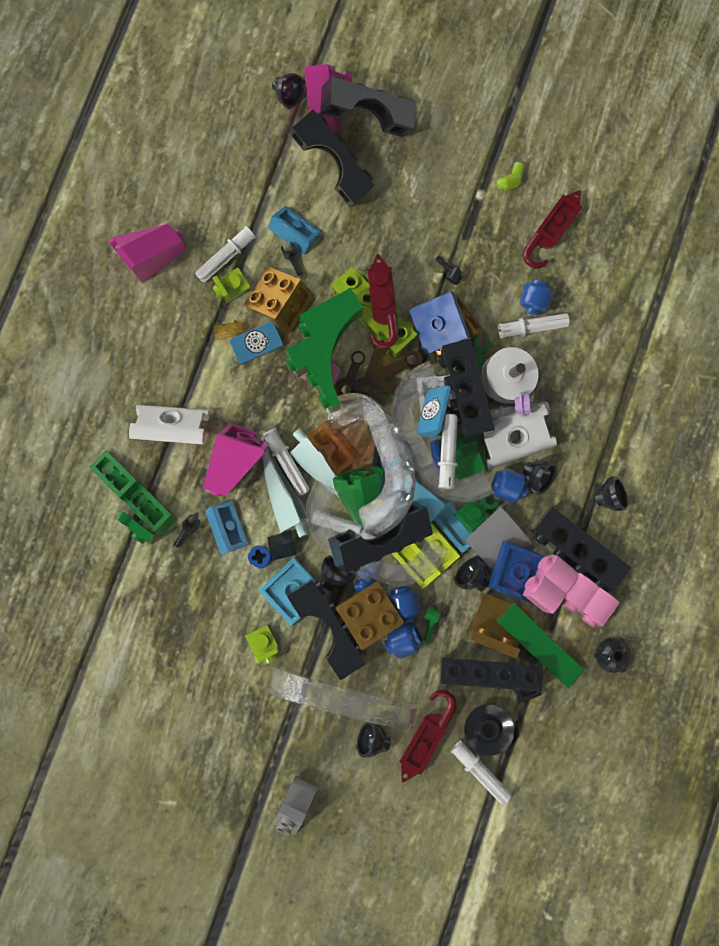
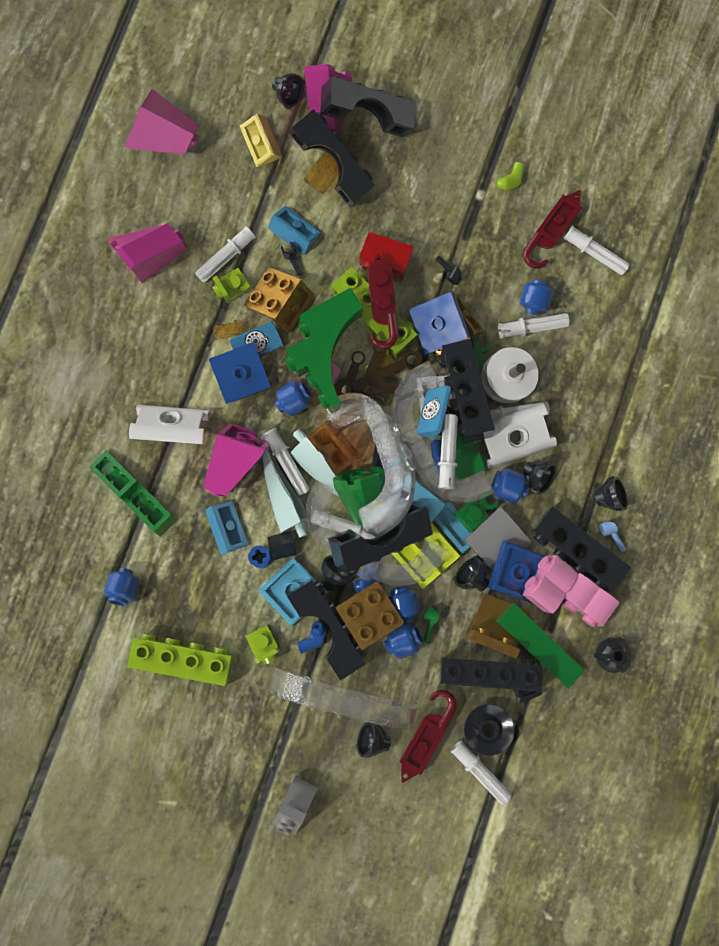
(121, 587): none -> blue head
(140, 533): green plate -> none
(161, 127): none -> dark pink slope
(179, 660): none -> lime brick
(187, 528): black hand -> none
(239, 372): none -> blue plate
(260, 140): none -> light yellow slope
(293, 398): none -> blue head
(315, 639): none -> blue arm
(322, 173): none -> clear yellow plate
(392, 252): none -> red brick
(522, 404): lavender plate -> none
(596, 250): none -> white axle
(610, 528): none -> light blue hand

